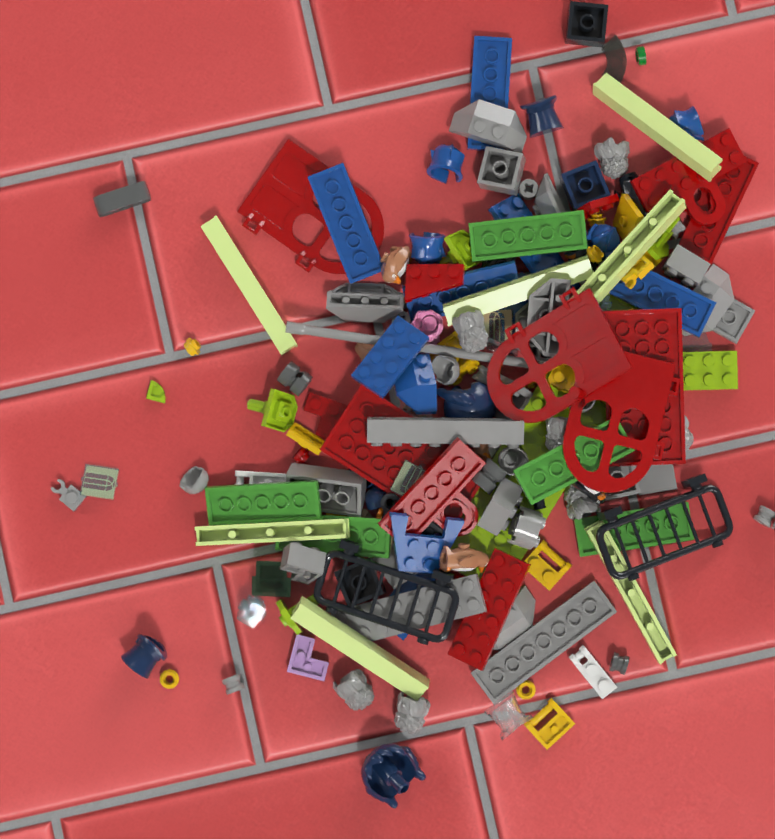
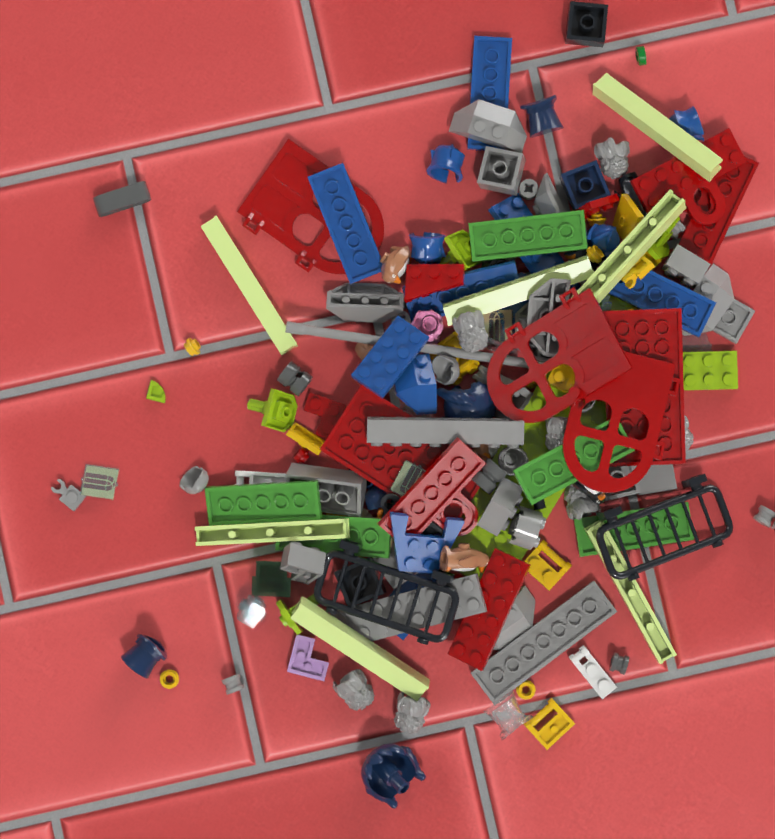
(615, 59): clear smoke tile -> none

